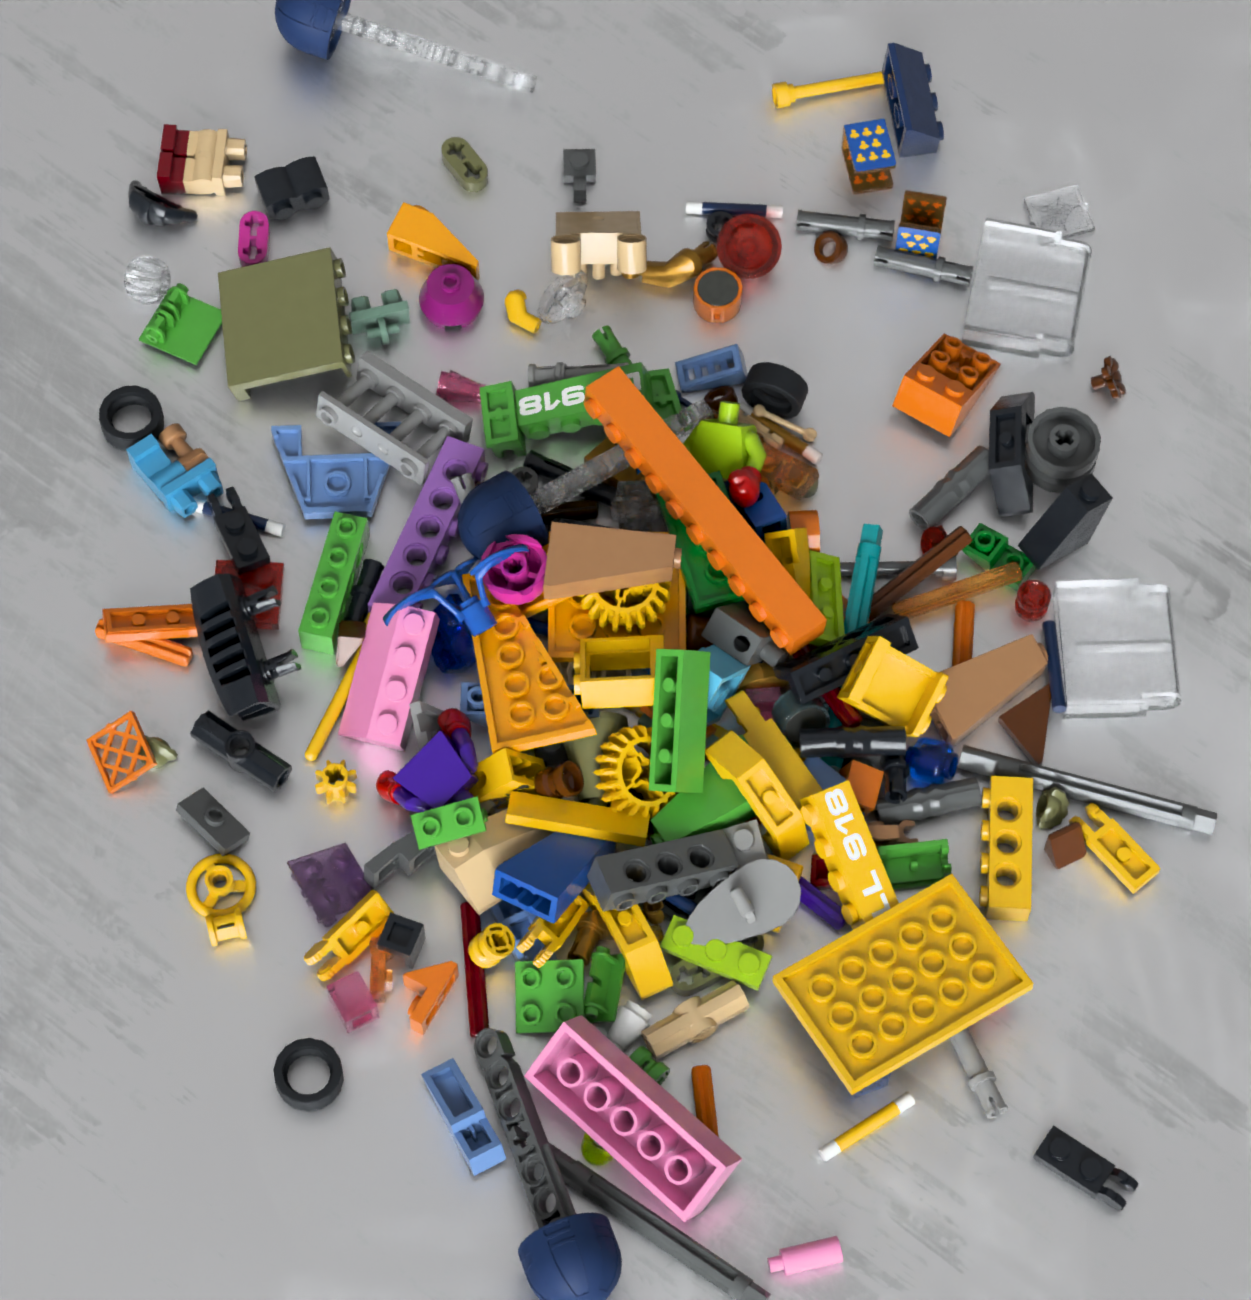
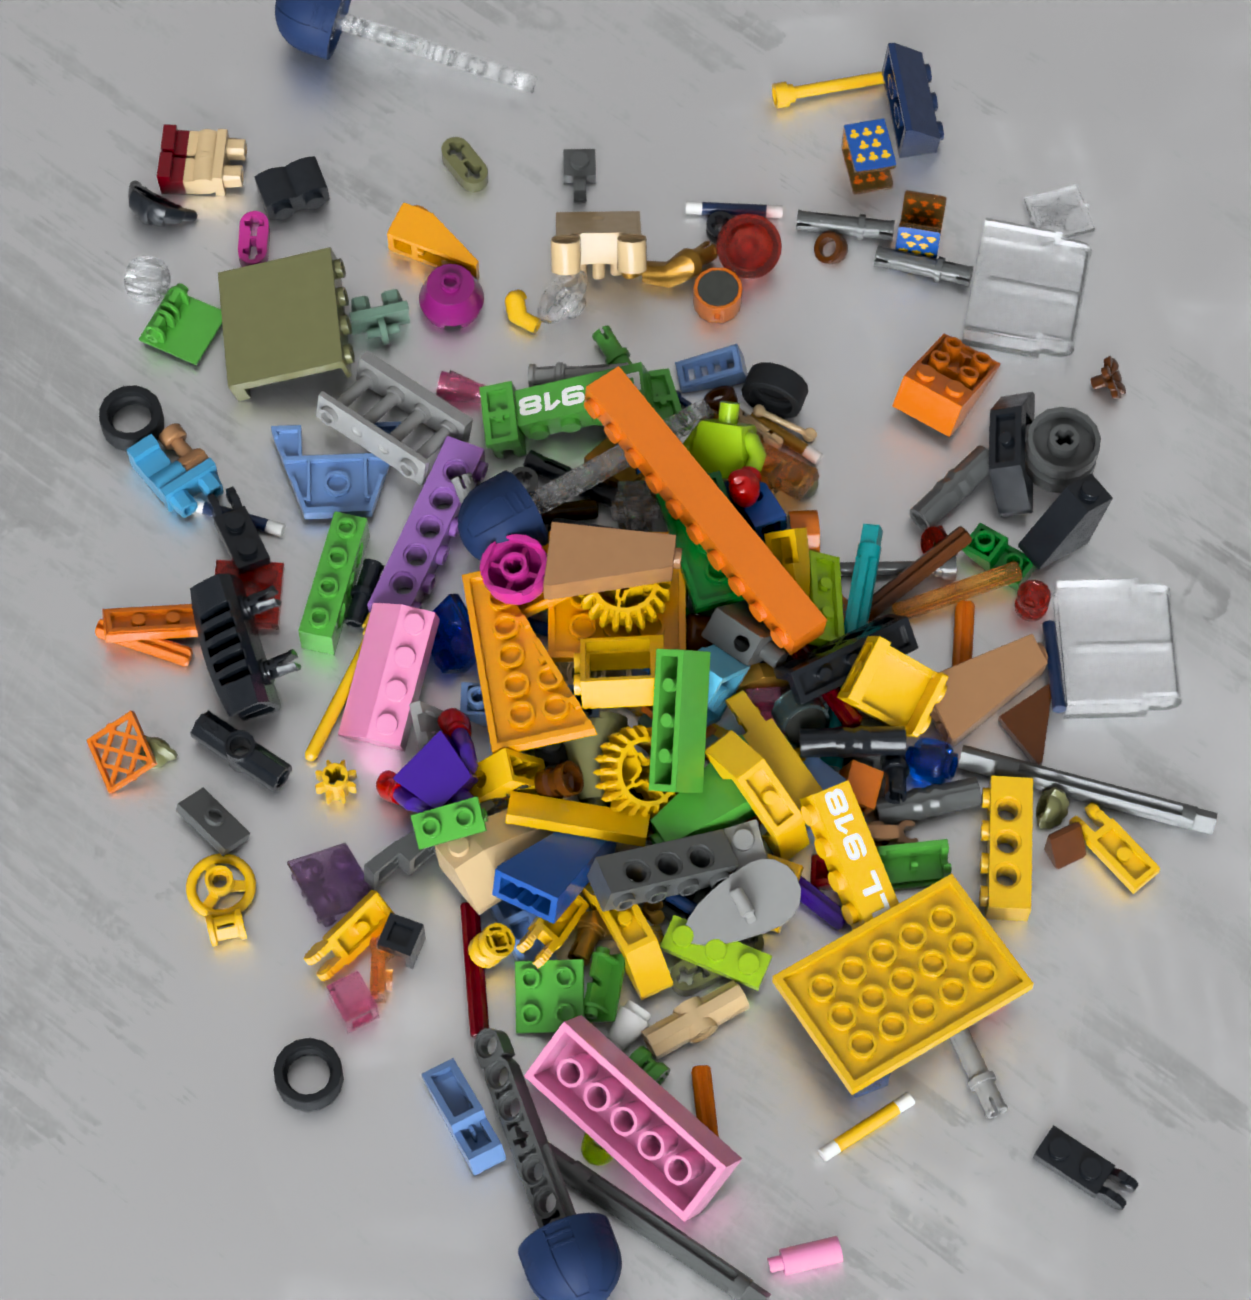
(350, 637): slope -> none
(433, 985): orange slope -> none
(474, 611): blue plant -> none

